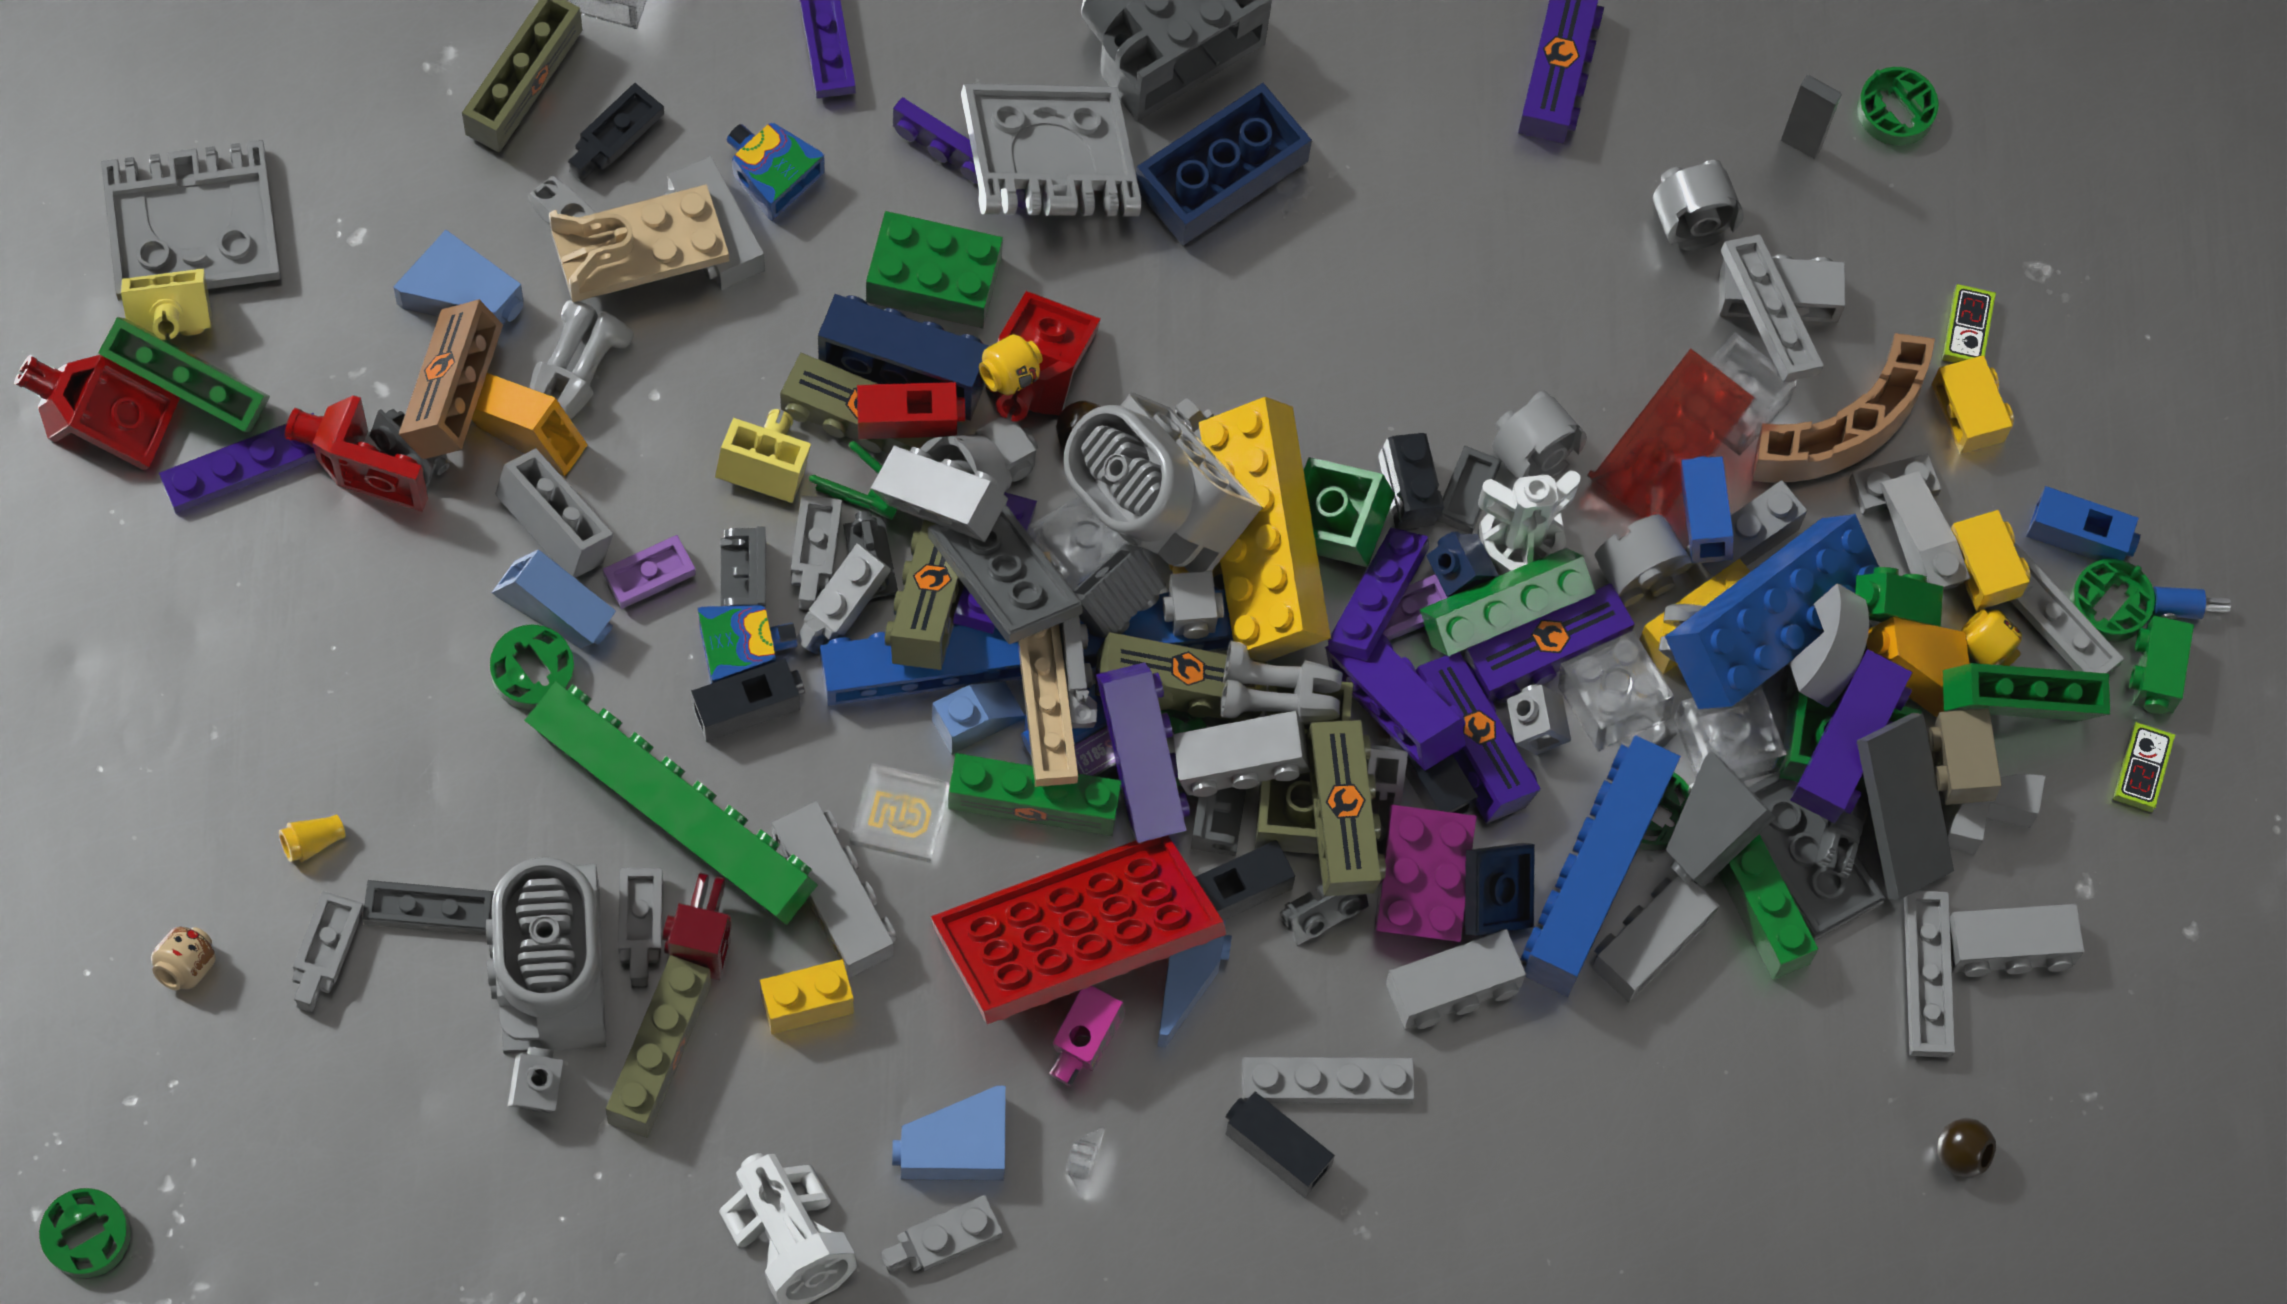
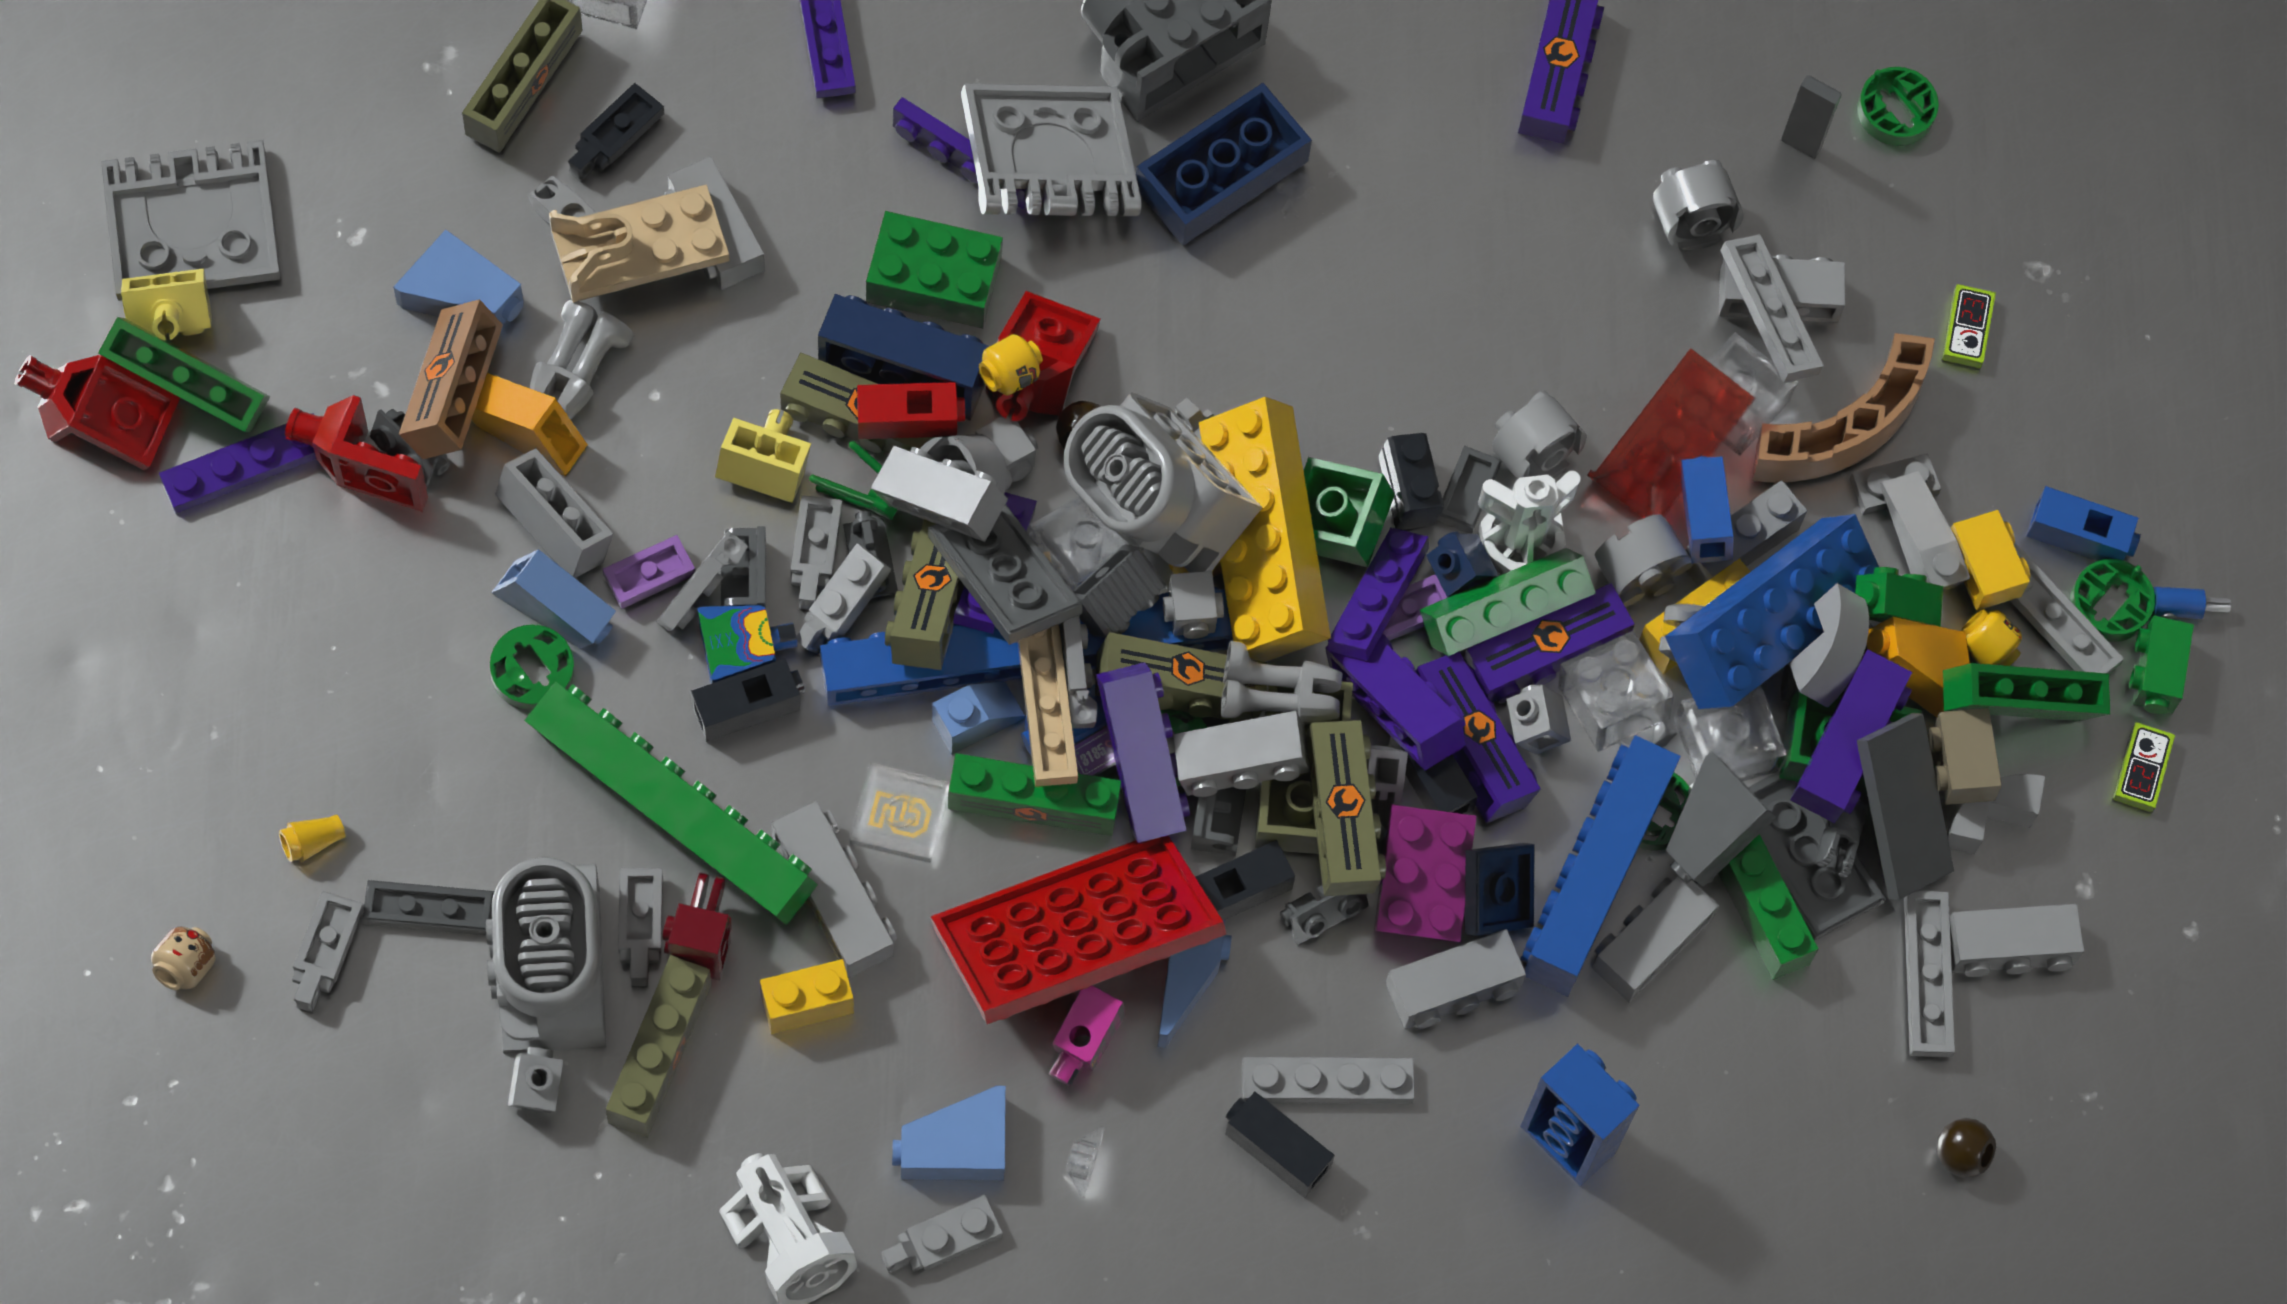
(94, 1249): green piece -> none
(704, 580): none -> light grey hinge
(774, 166): torso -> none
(1580, 1113): none -> blue brick
(1972, 404): yellow brick -> none

